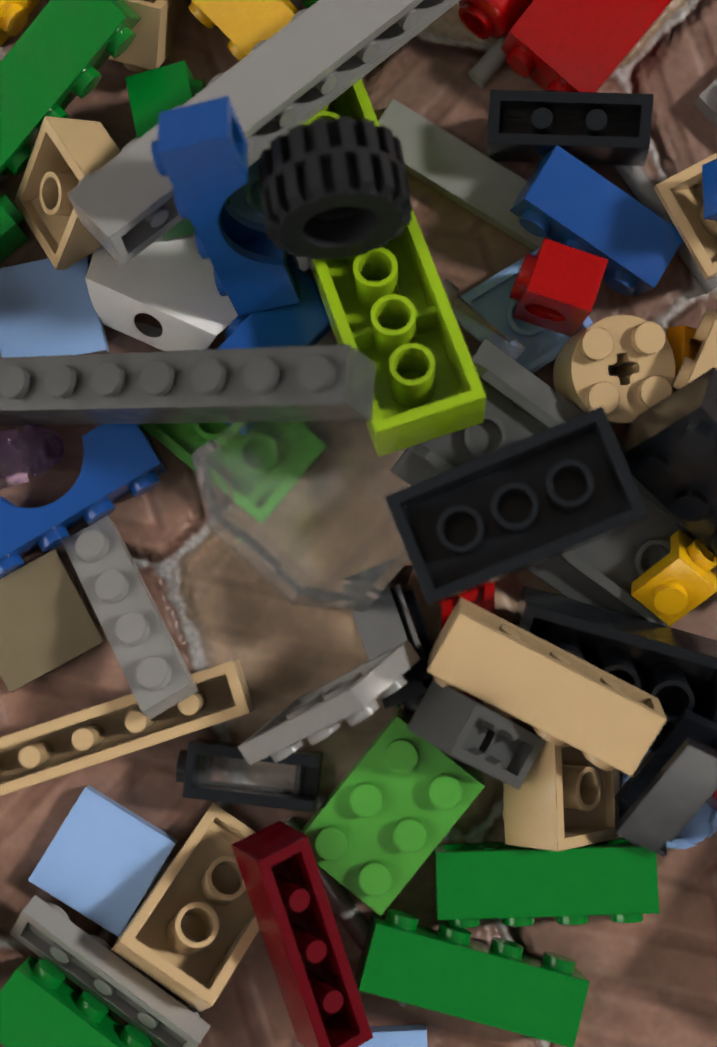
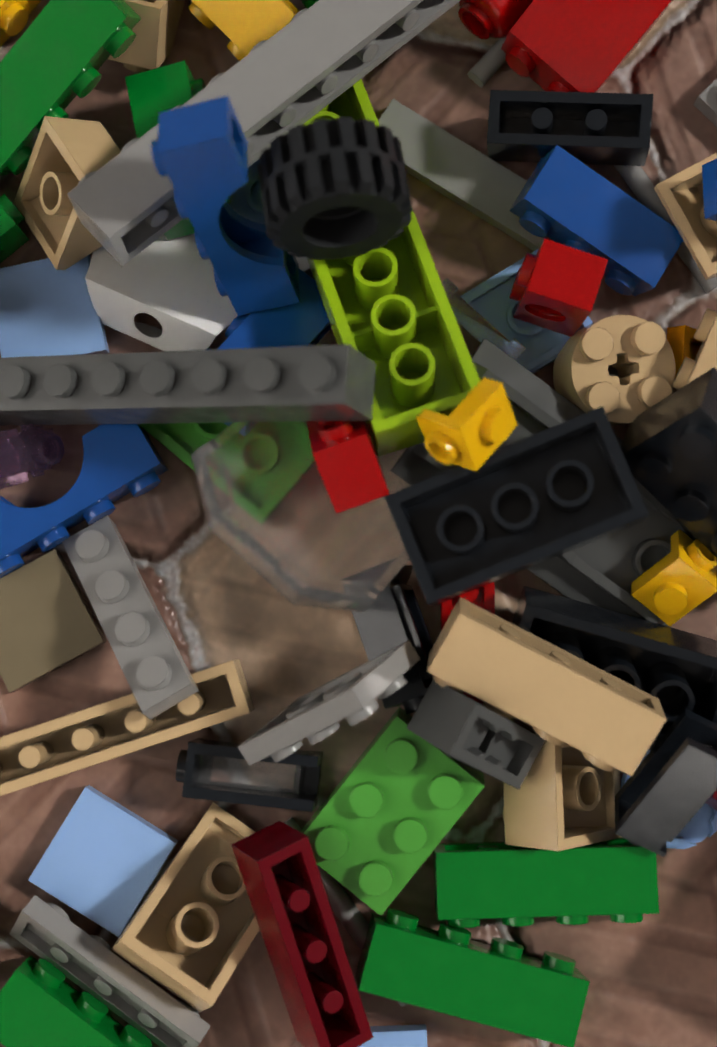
(347, 463): none -> red brick
(471, 429): none -> yellow bracket

